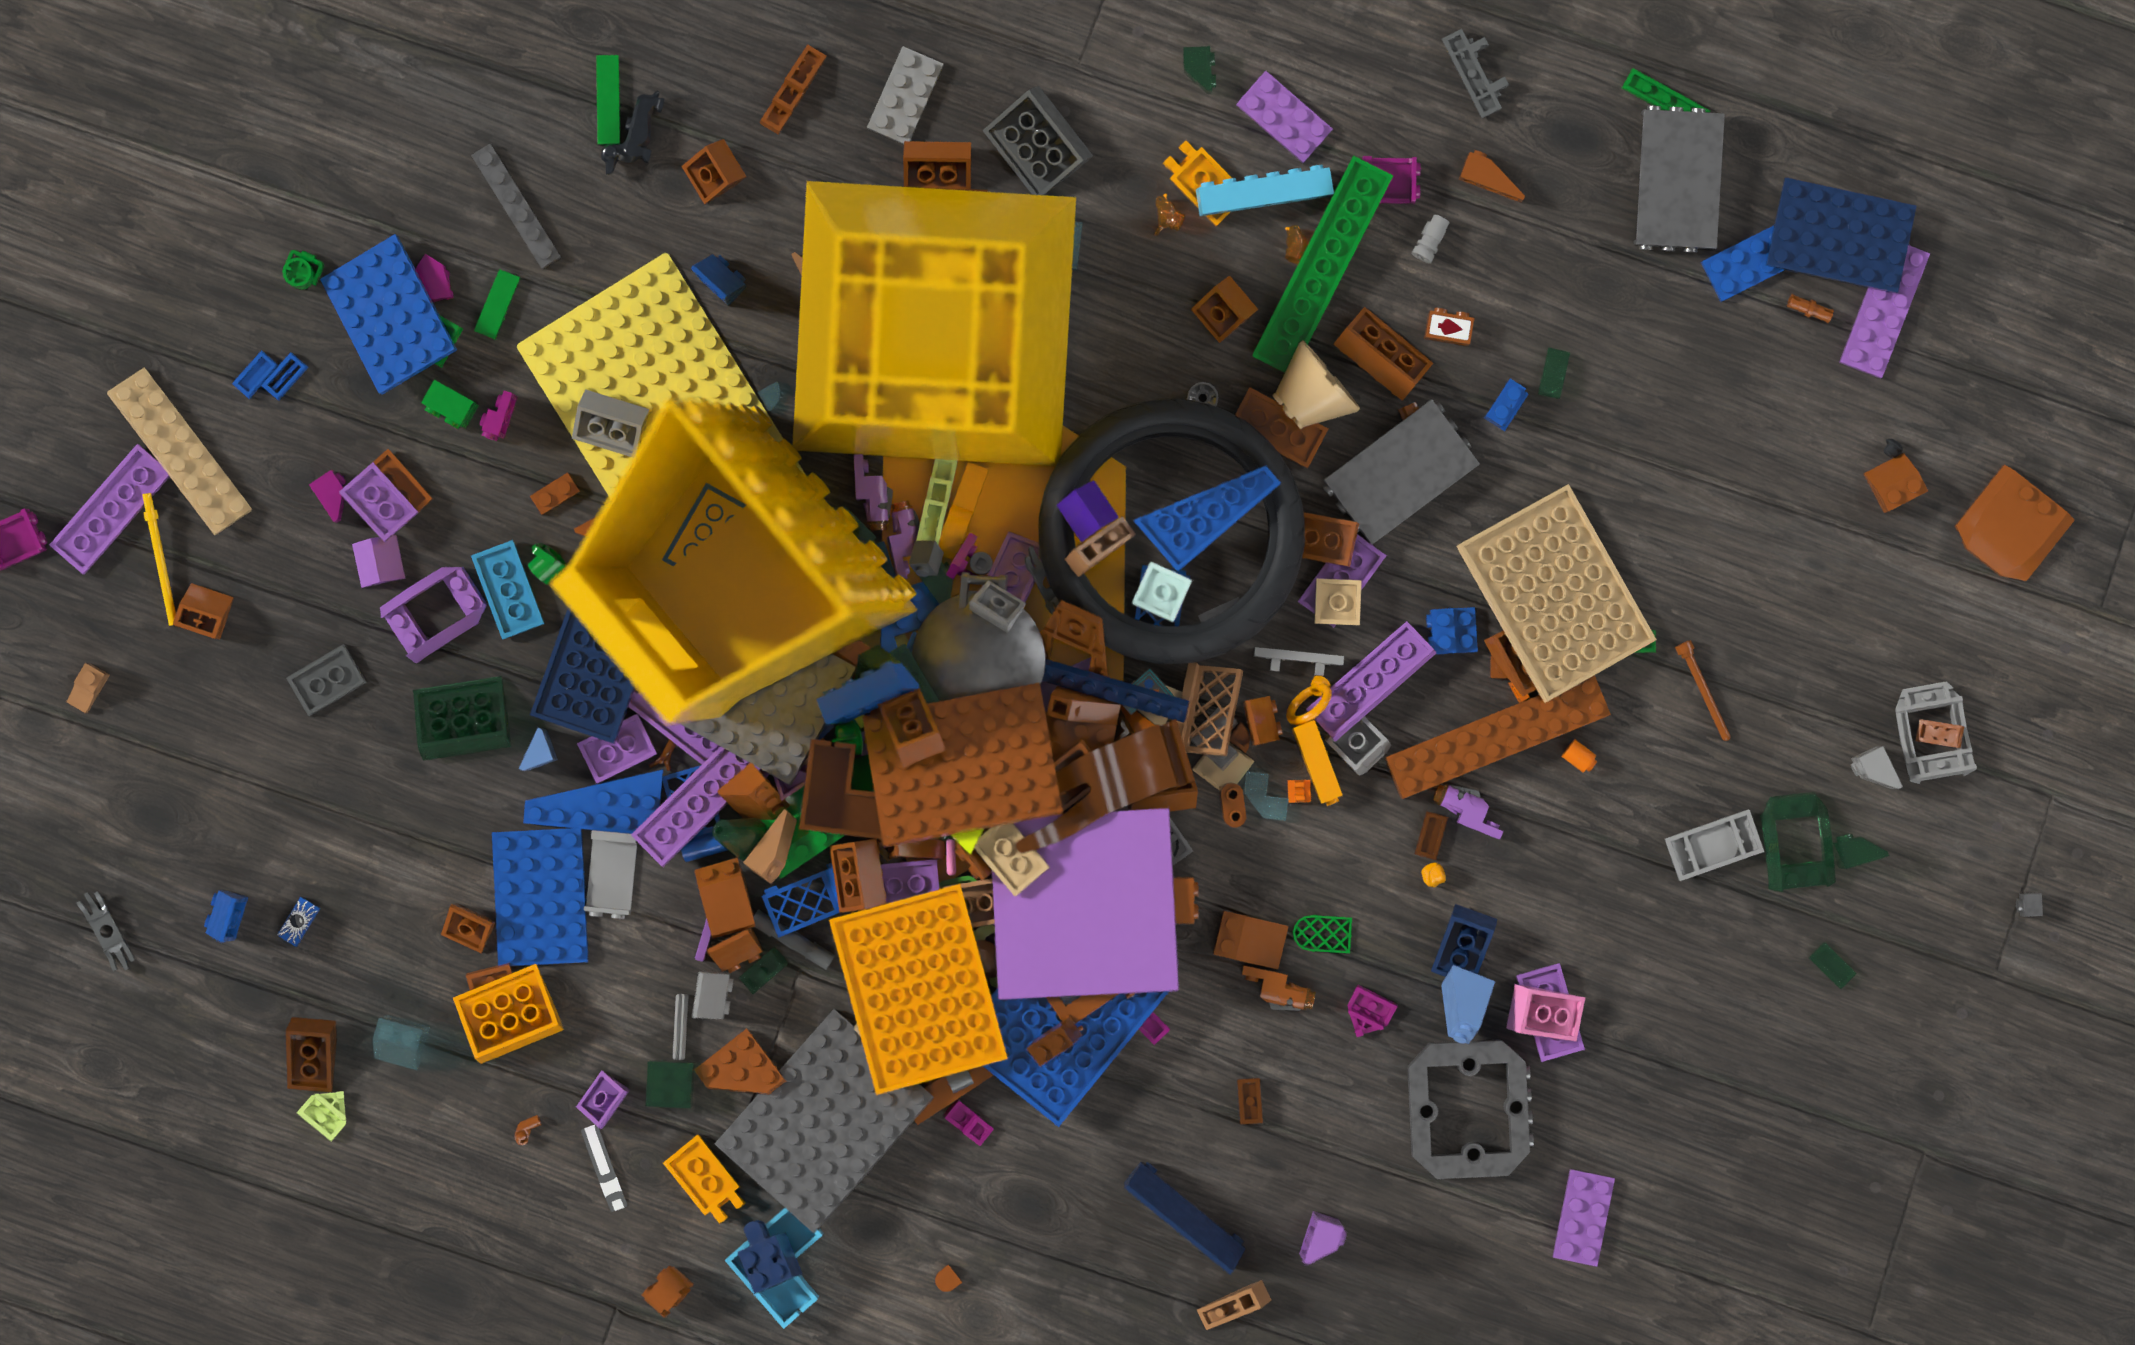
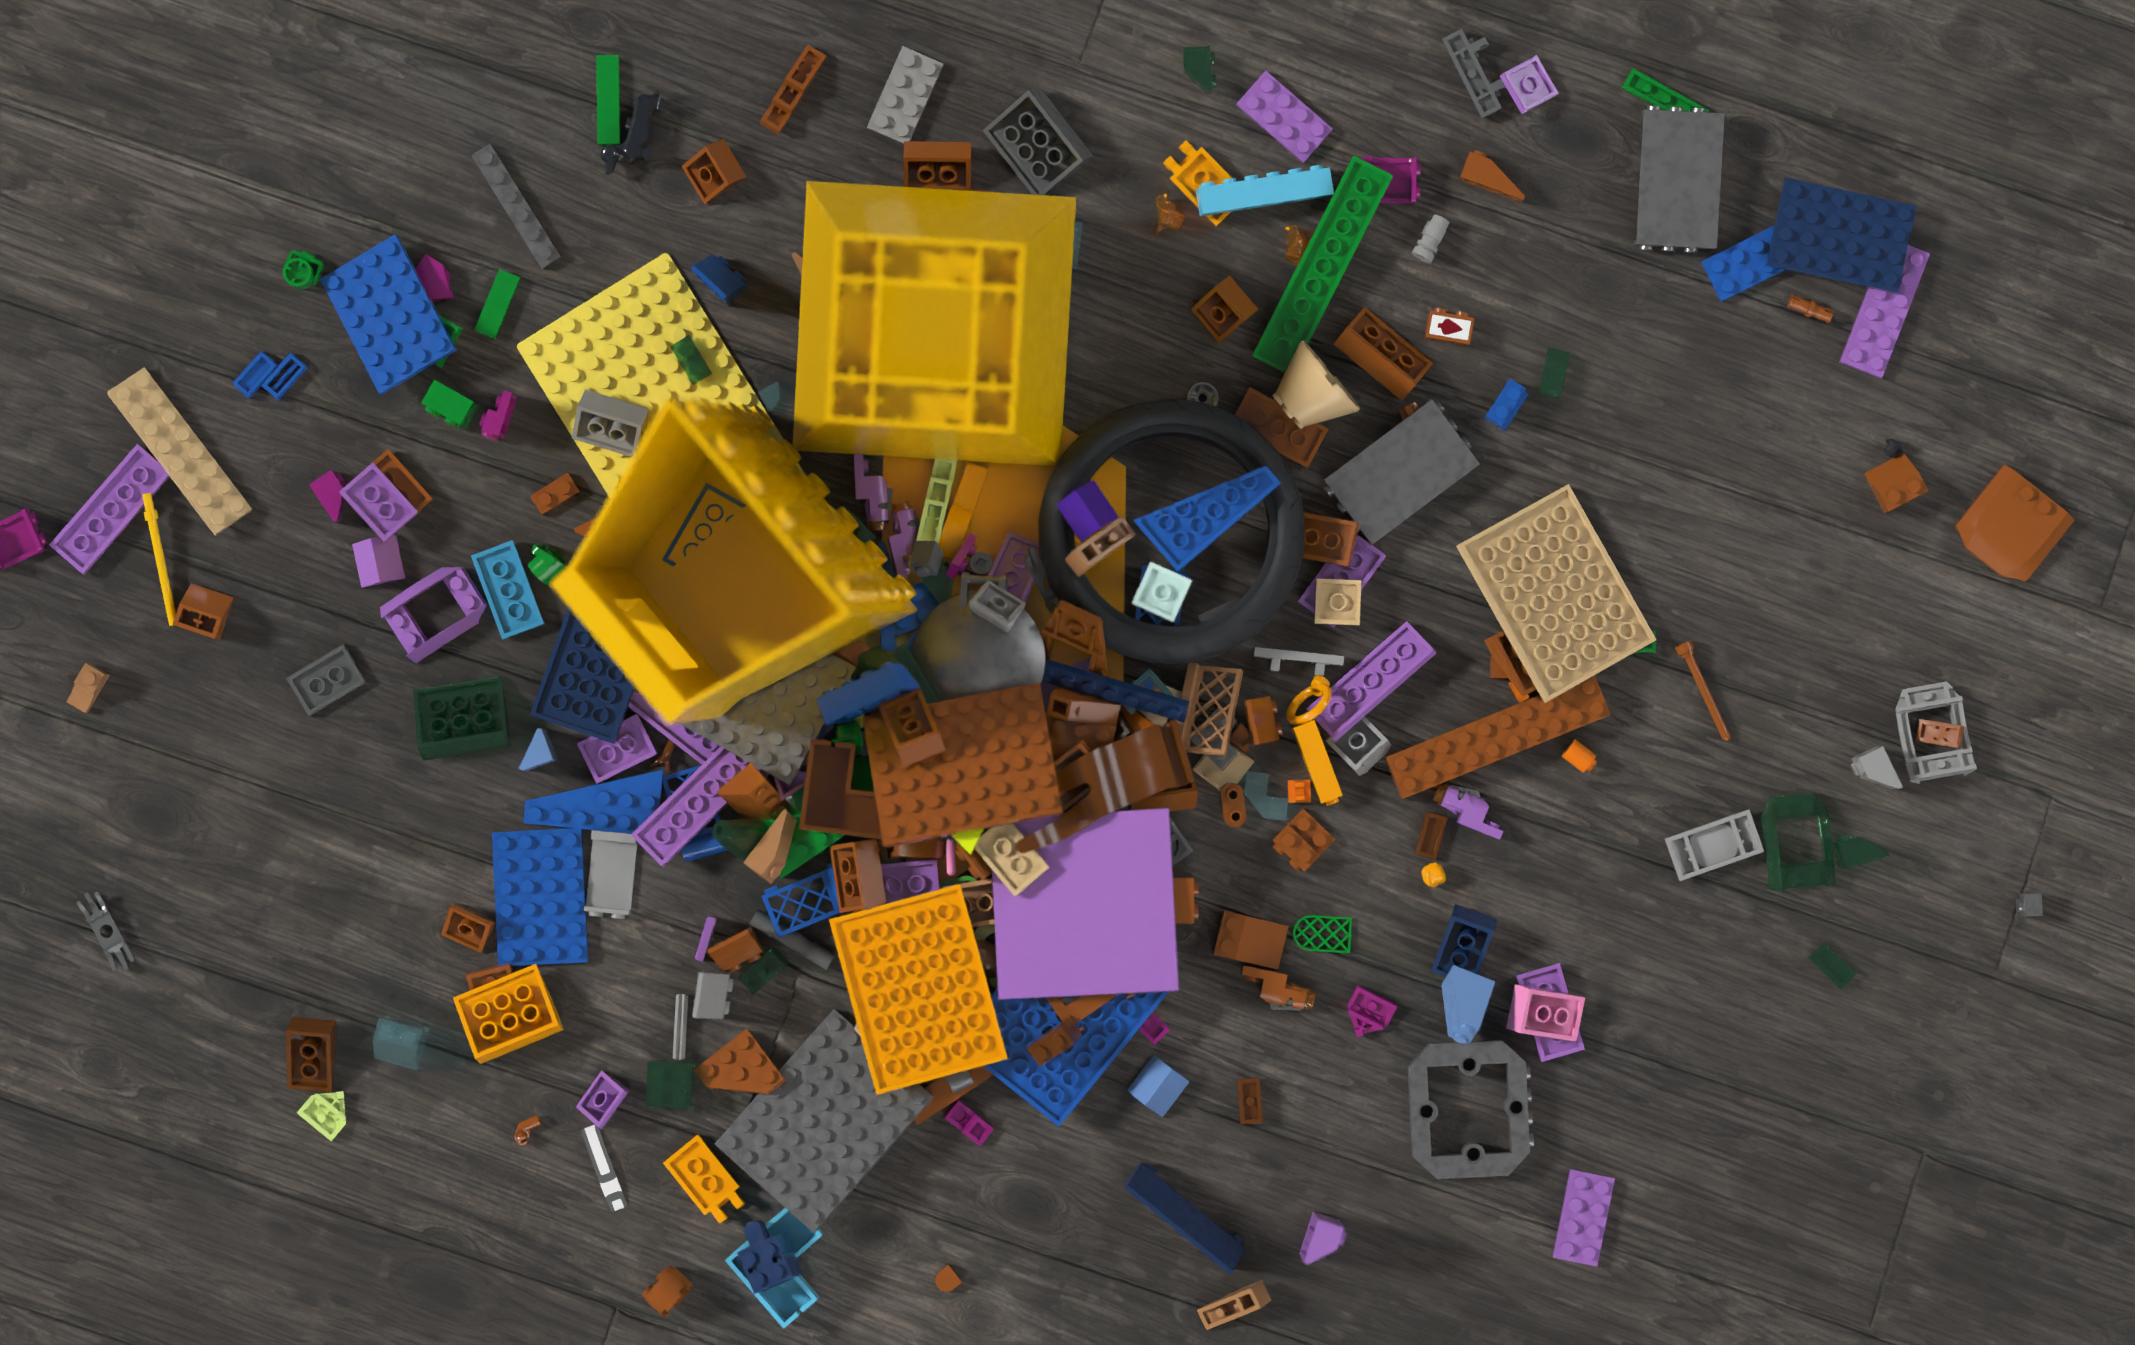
(225, 916): blue slope -> none
(298, 921): tile -> none
(691, 360): none -> clear green plate
(725, 897): dark orange slope -> none
(1158, 1086): none -> medium blue slope
(1302, 841): none -> dark orange plate
(1452, 630): blue plate -> none
(1529, 84): none -> medium lavender tile

